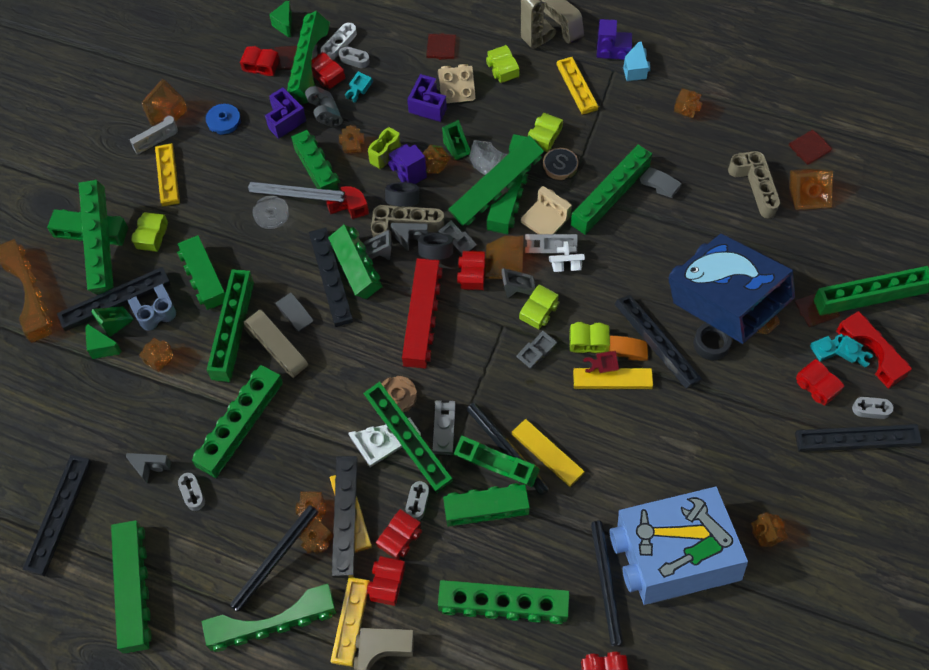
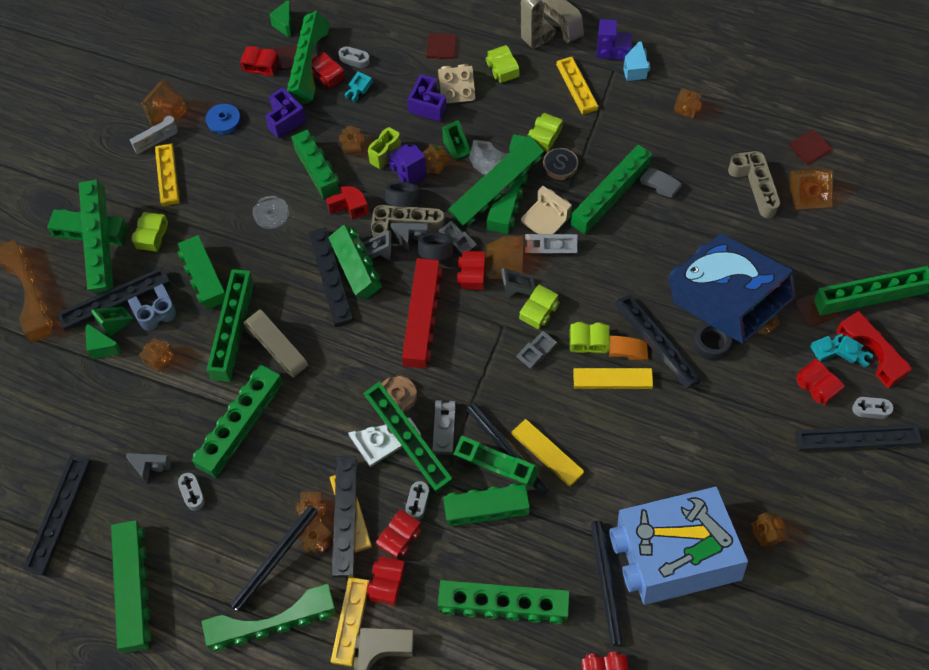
(294, 312): dark grey slope -> none
(296, 191): axle -> none
(327, 110): dark grey connector -> none
(340, 34): white beam -> none
(575, 259): white hips -> none
(605, 362): dark red plate -> none

